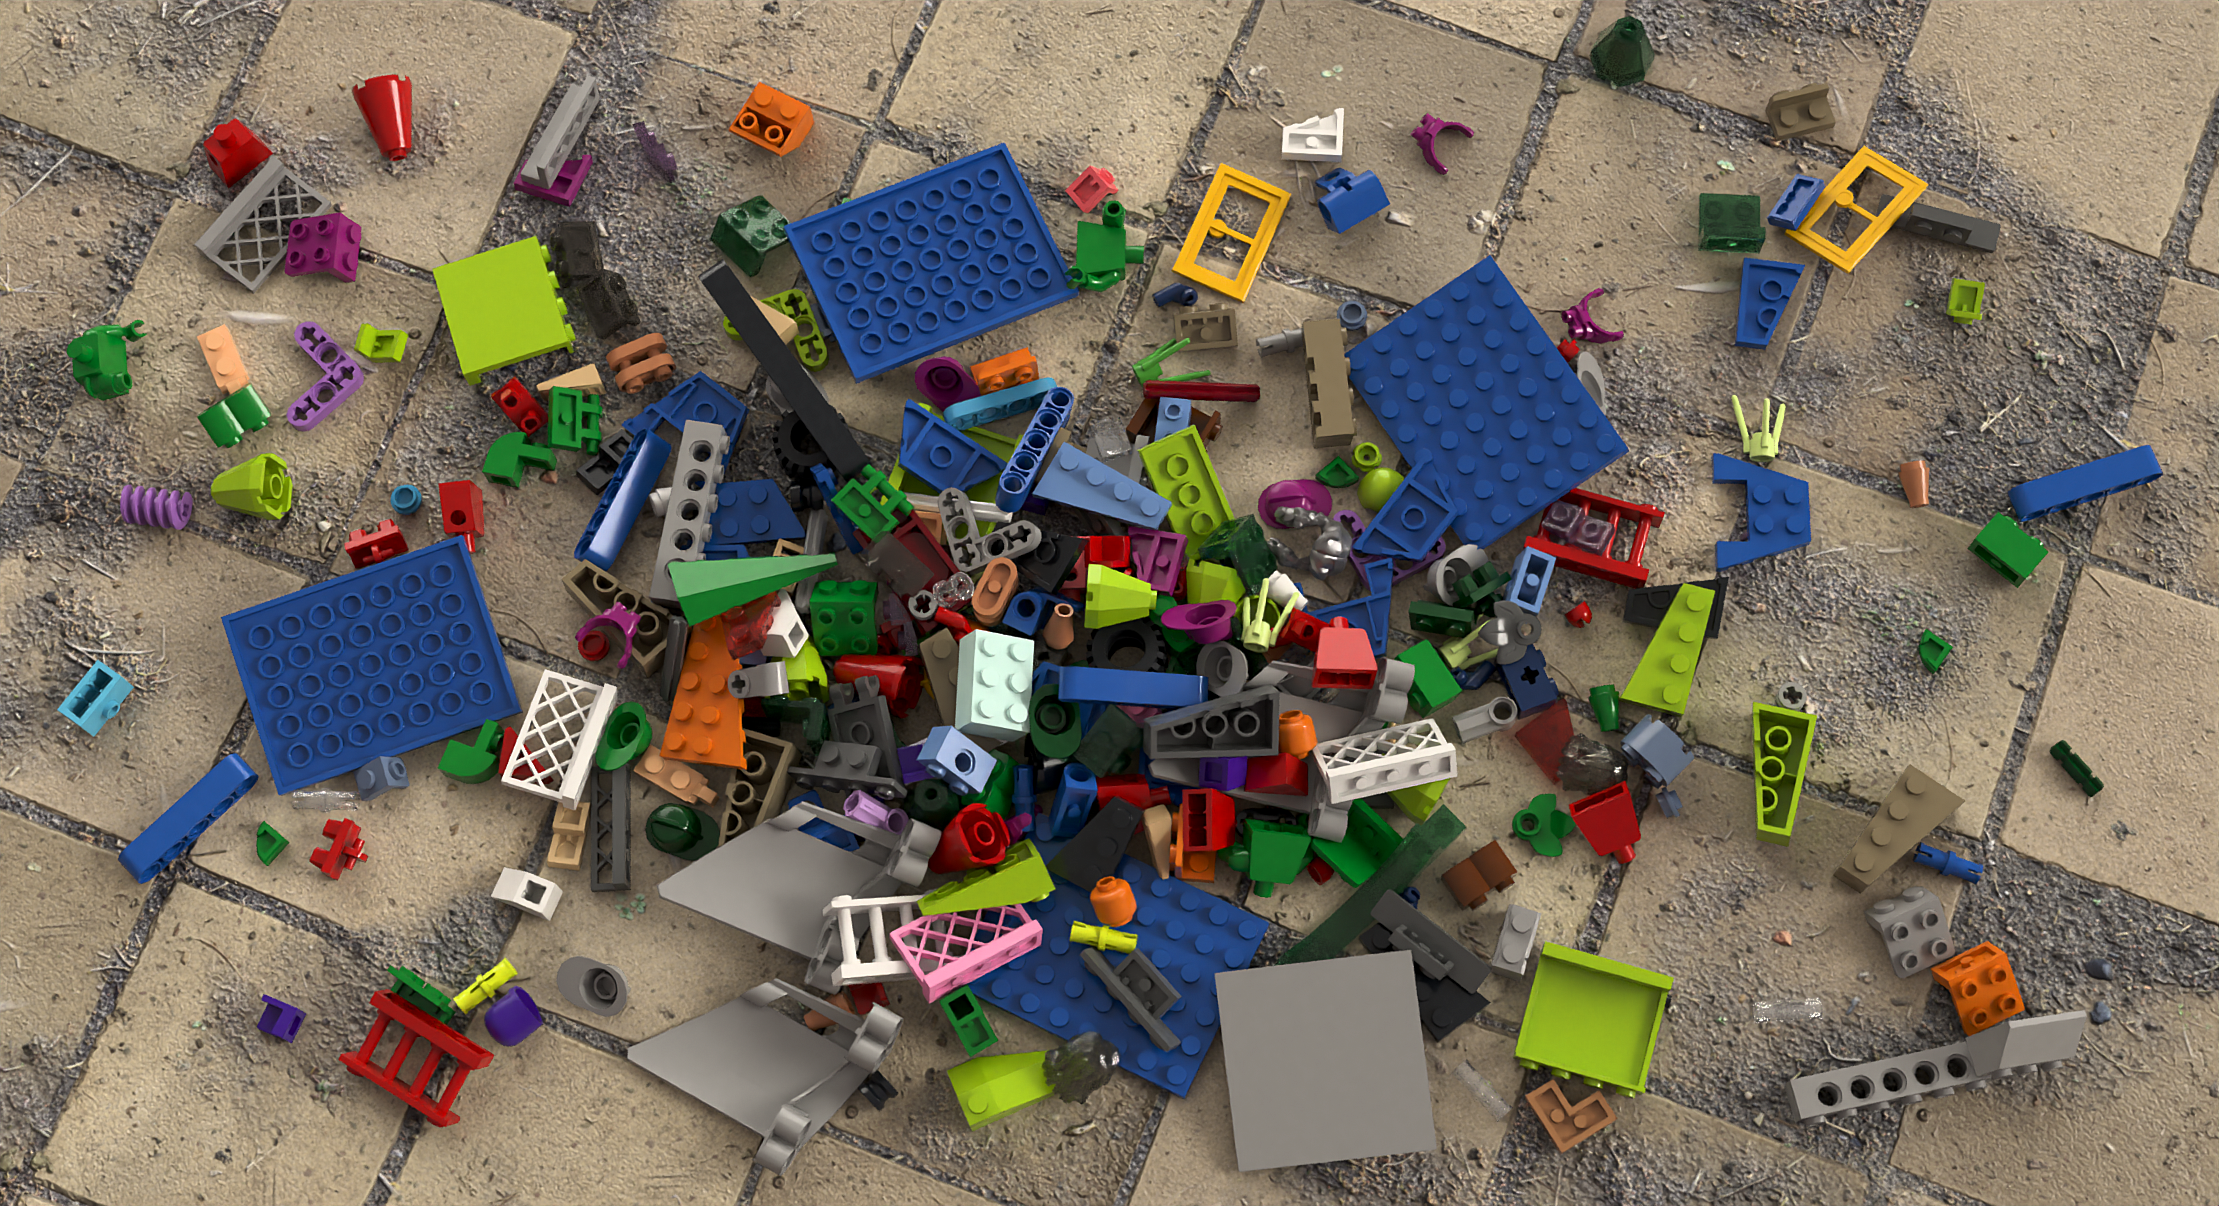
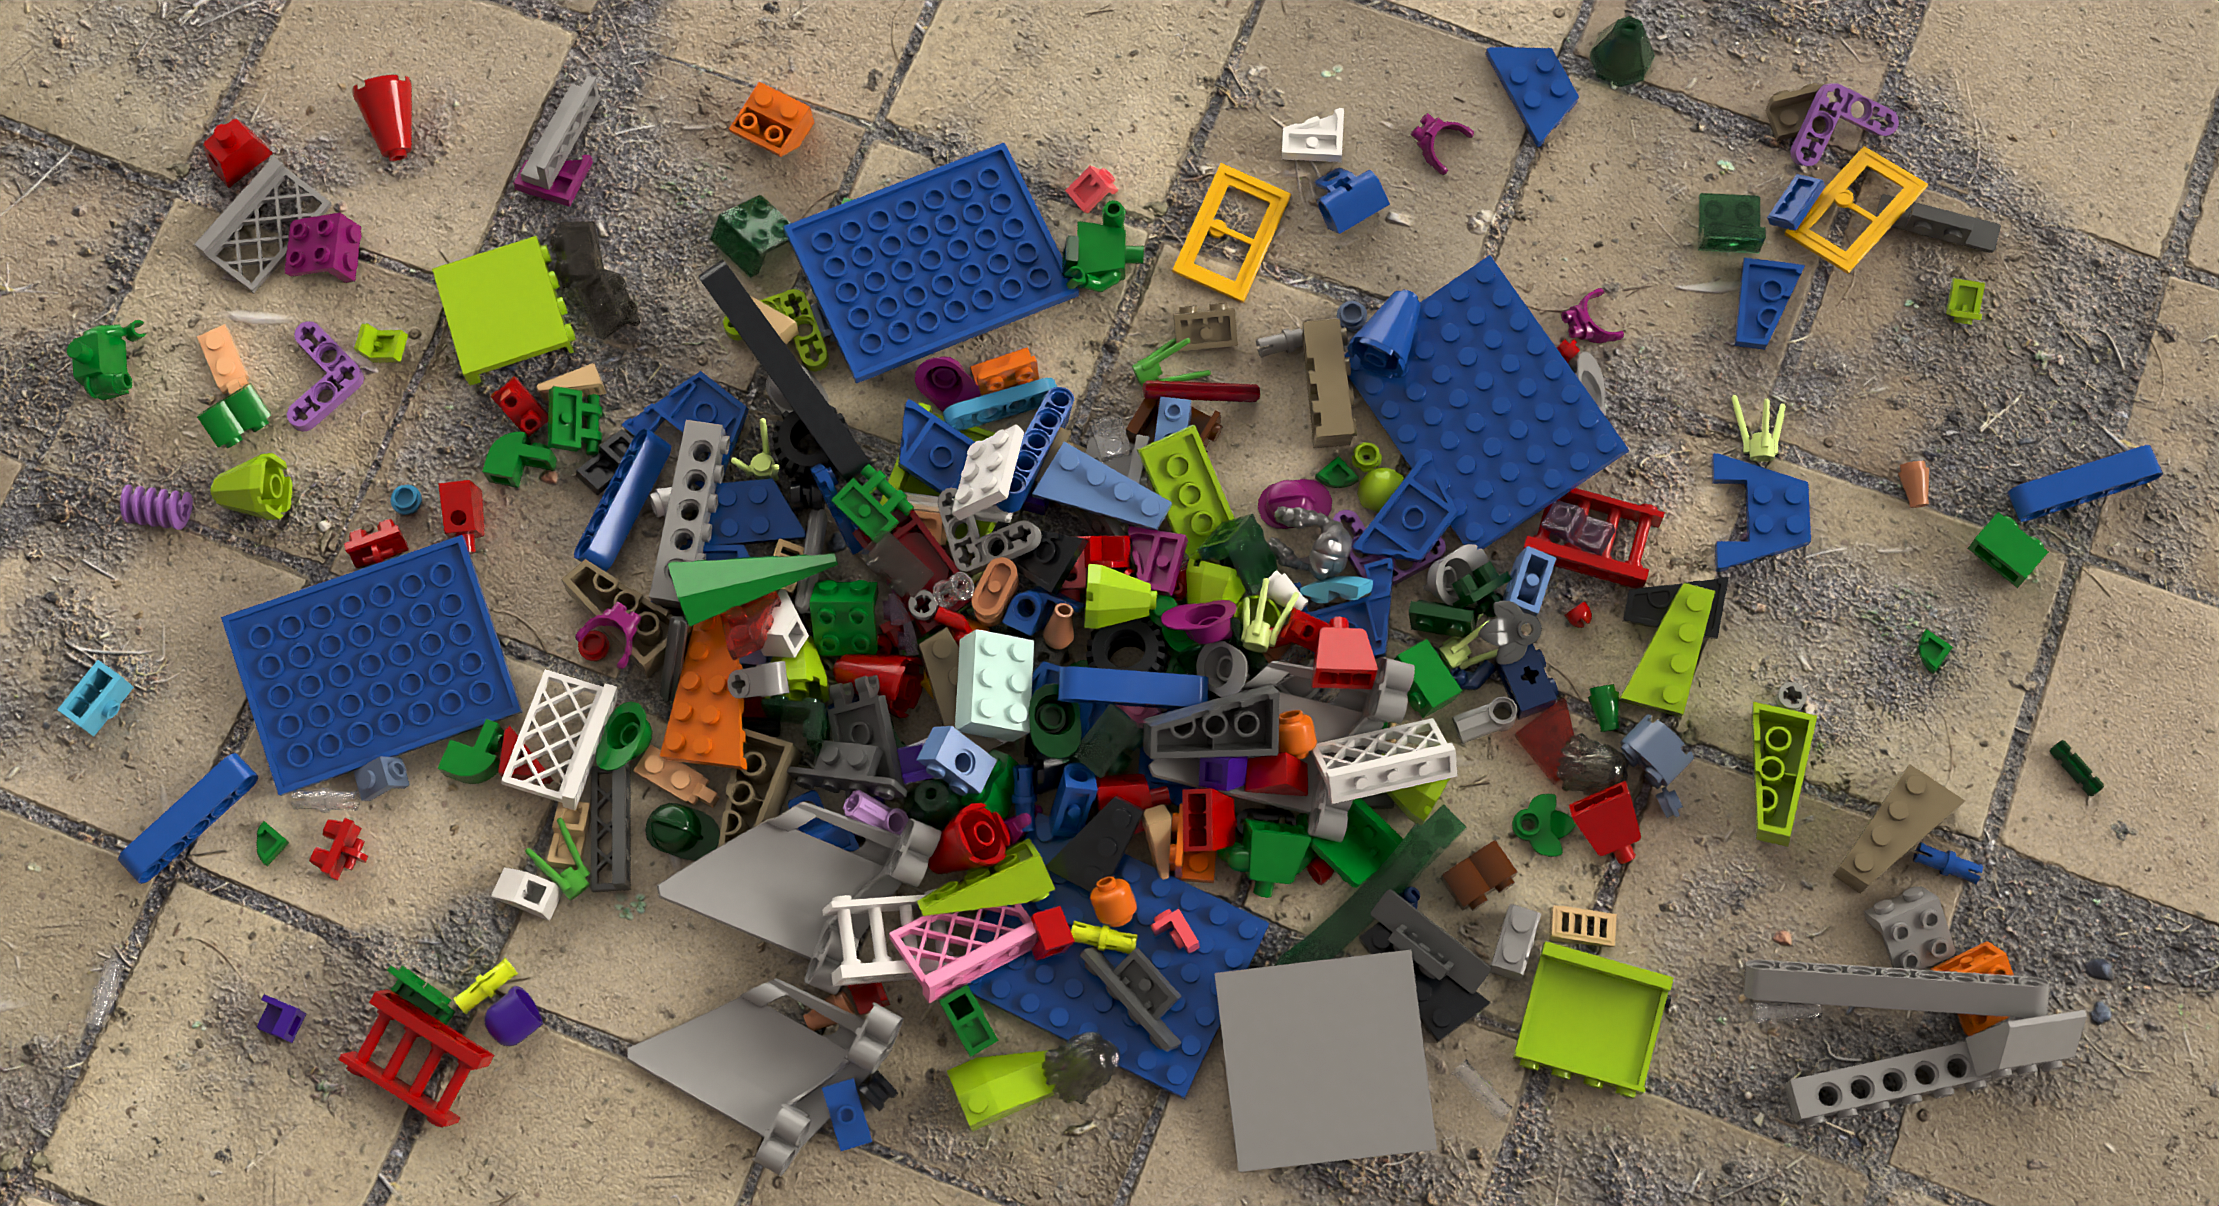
(104, 994): none -> clear pin
(570, 881): none -> bright green plant
(593, 985): light grey piece -> none
(641, 363): nougat brick -> none
(655, 152): clear purple slope -> none
(762, 464): none -> yellowish green plant
(847, 1114): none -> blue plate
(988, 472): none -> white plate
(1052, 933): none -> red panel
(1070, 254): none -> dark green tile
(1176, 293): dark blue arm -> none
(1181, 934): none -> coral bracket
(1332, 587): none -> medium azure slope
(1388, 335): none -> blue cone
(1535, 86): none -> blue wing
(1557, 935): none -> tan slope
(1569, 1124): medium nougat plate -> none
(1842, 110): none -> medium lavender beam
(1896, 988): none -> light grey beam

